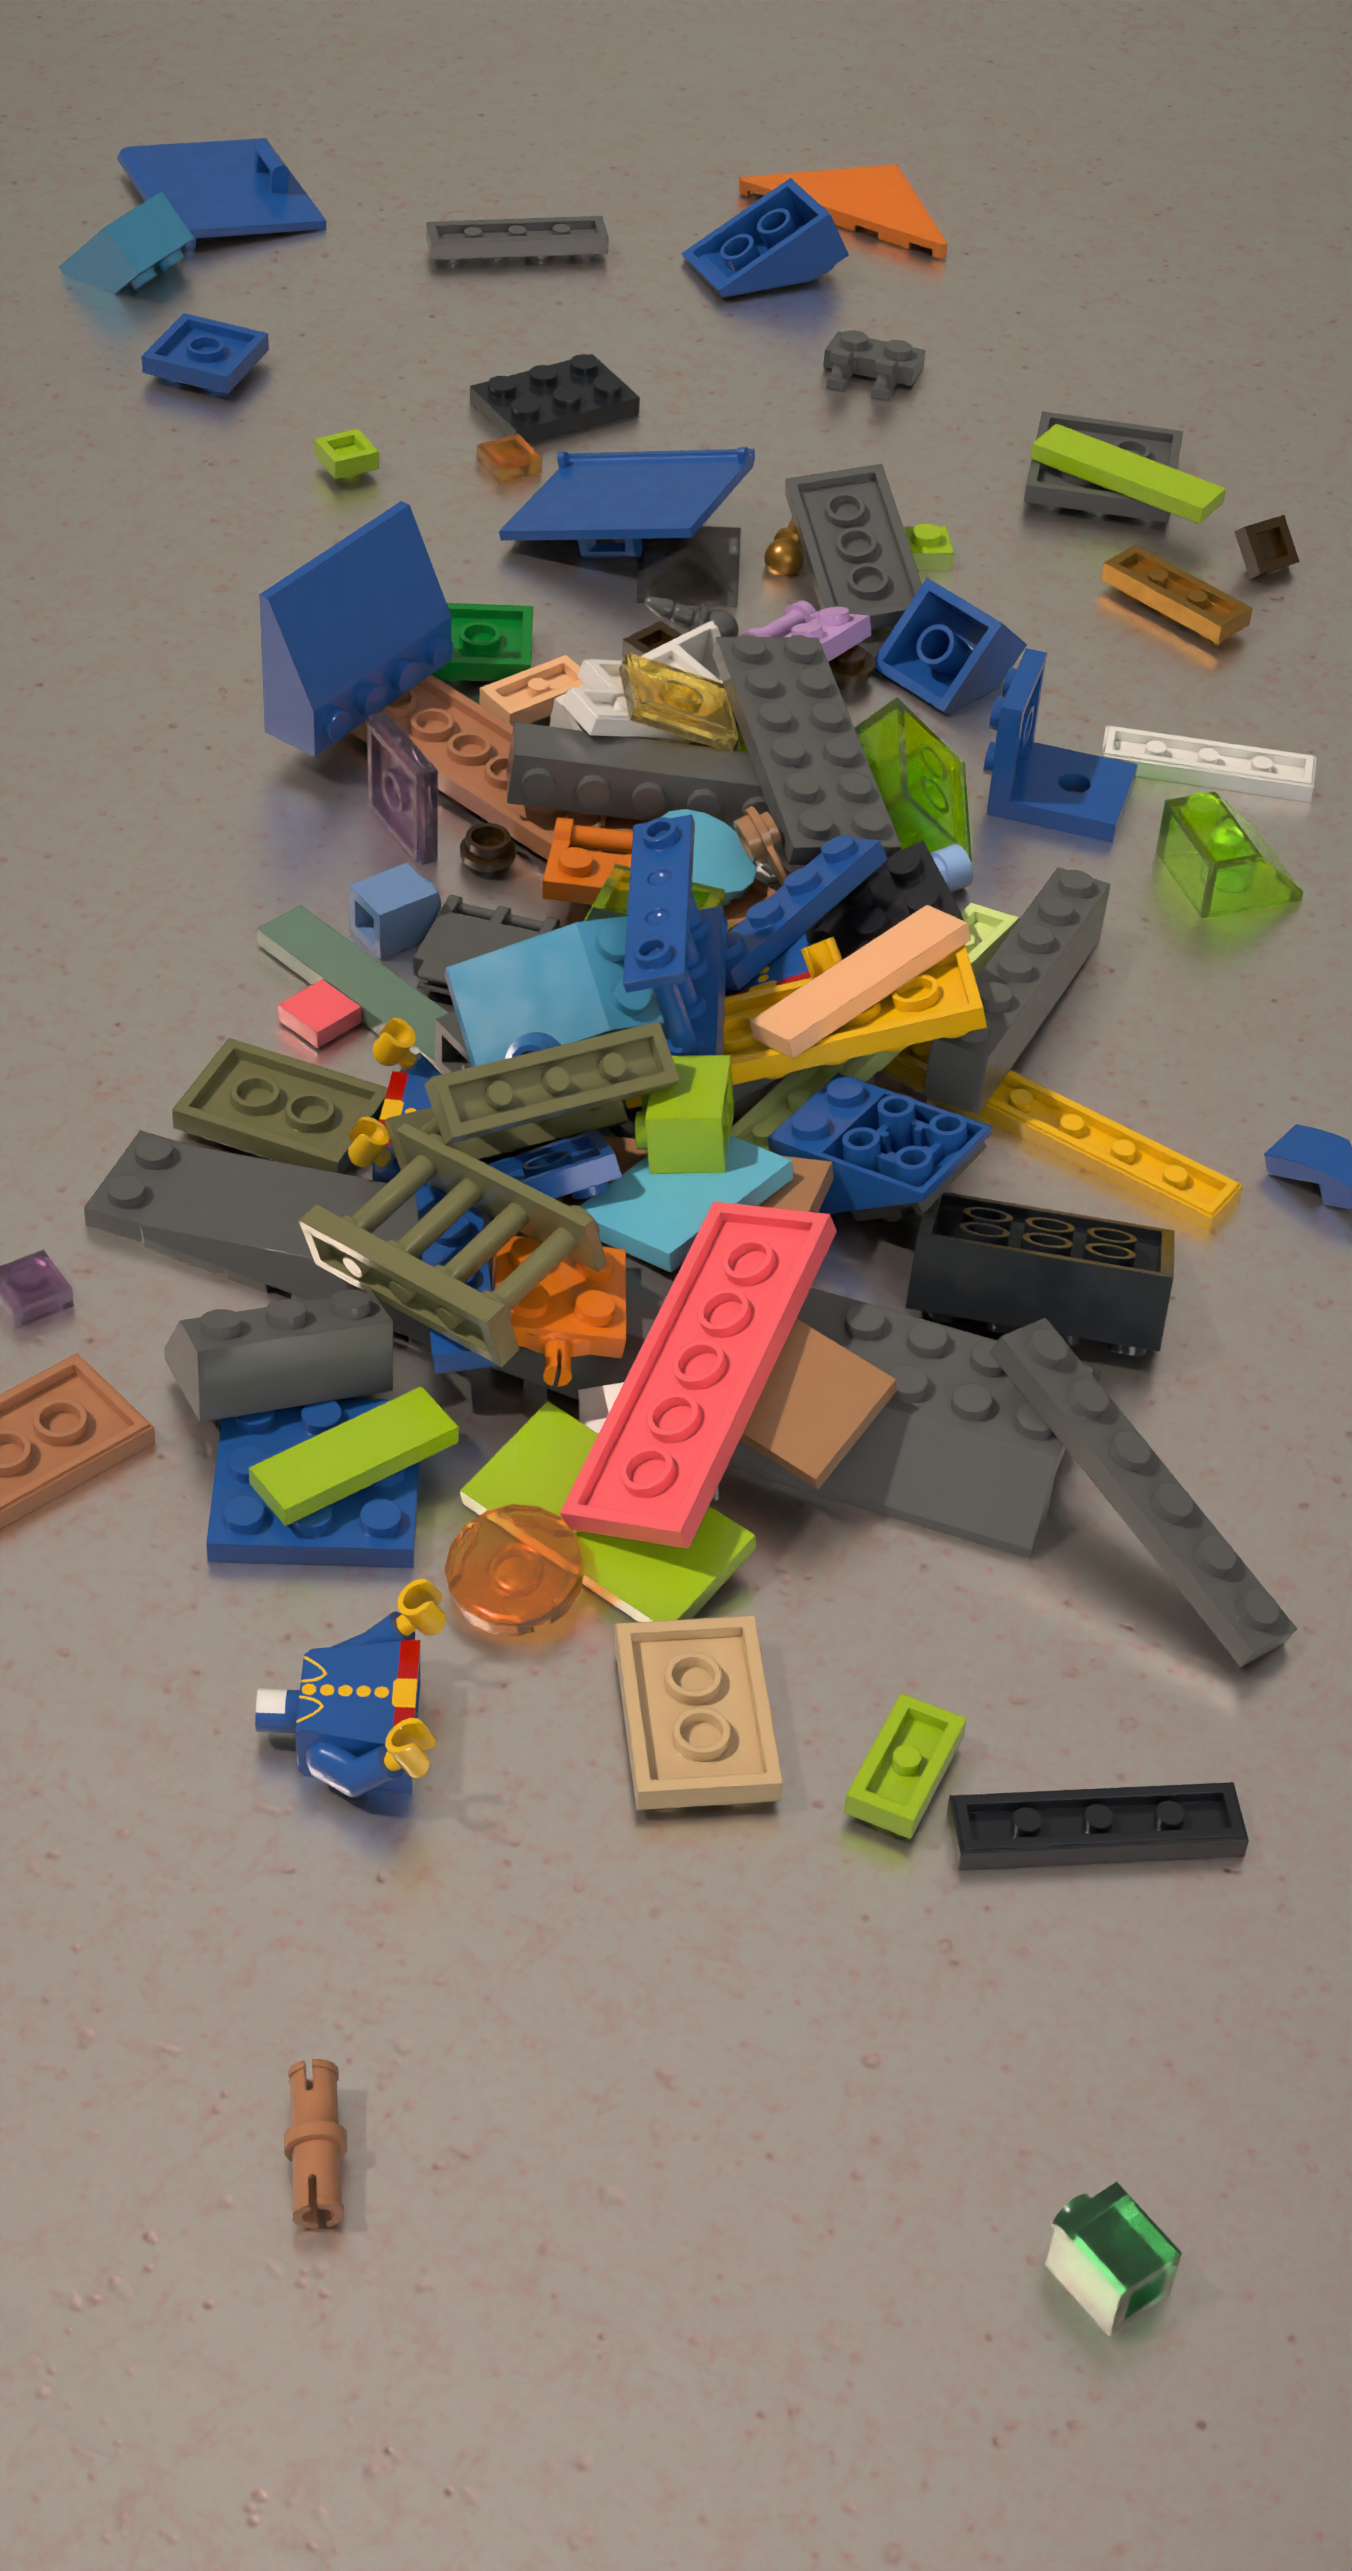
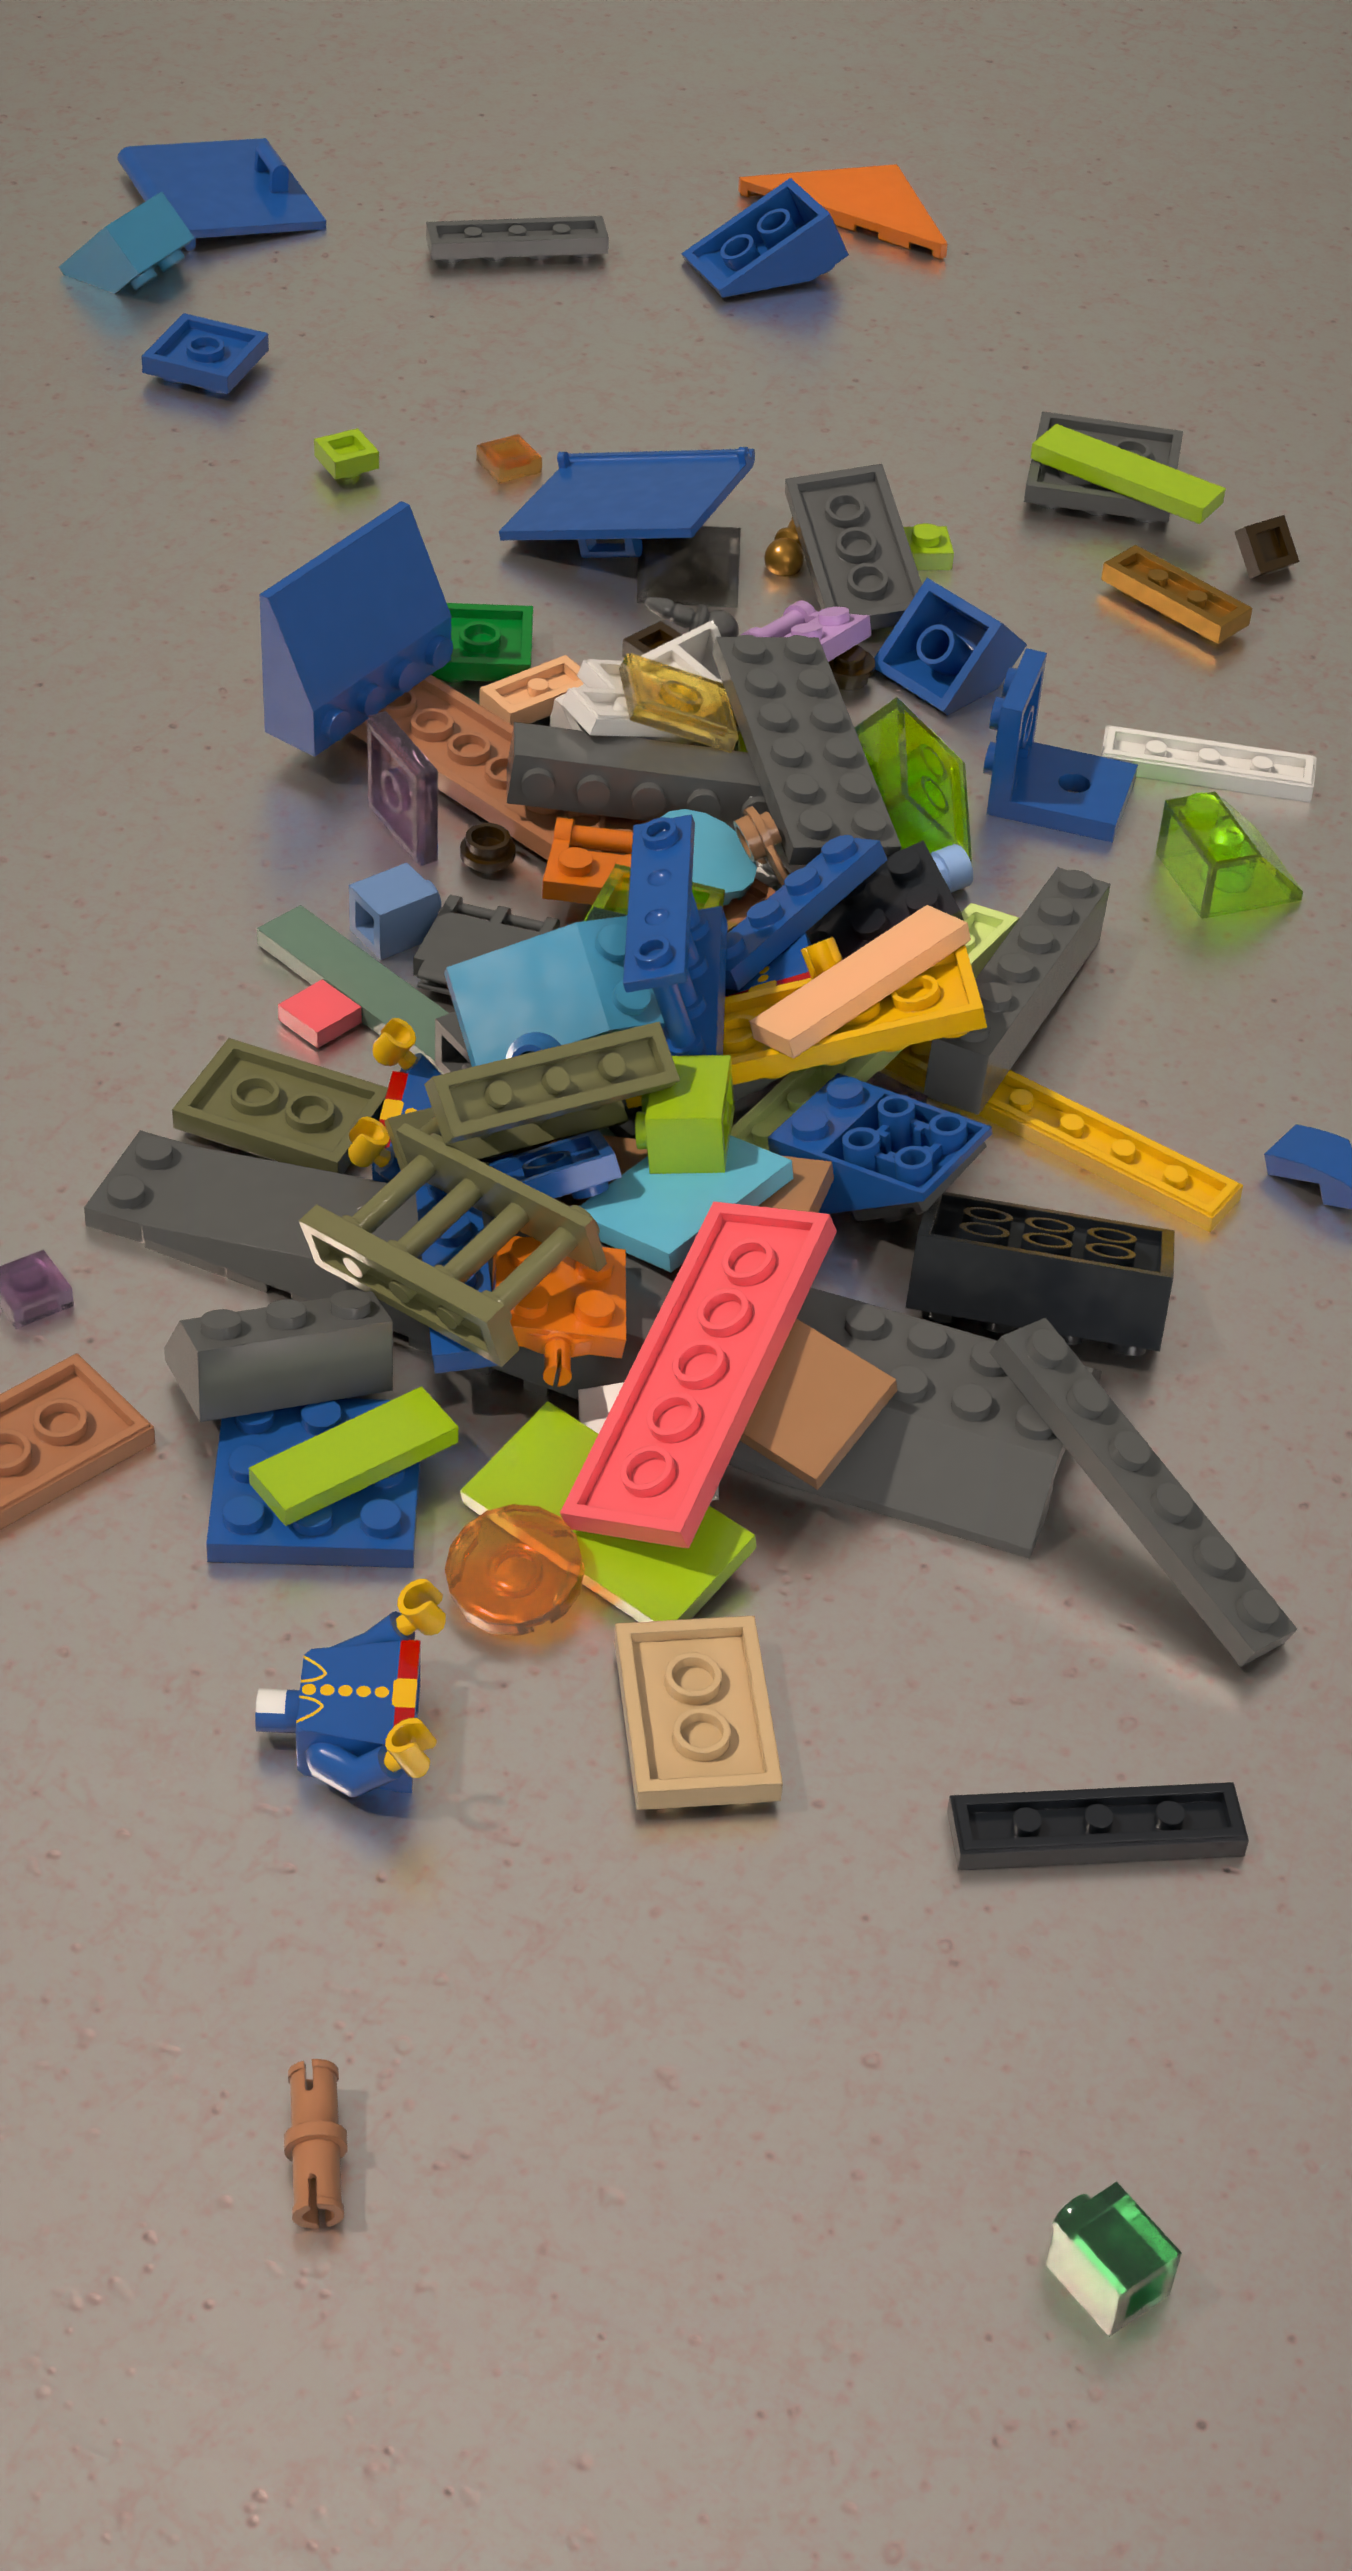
(554, 399): black plate -> none
(887, 361): dark grey plate -> none
(905, 1765): lime plate -> none

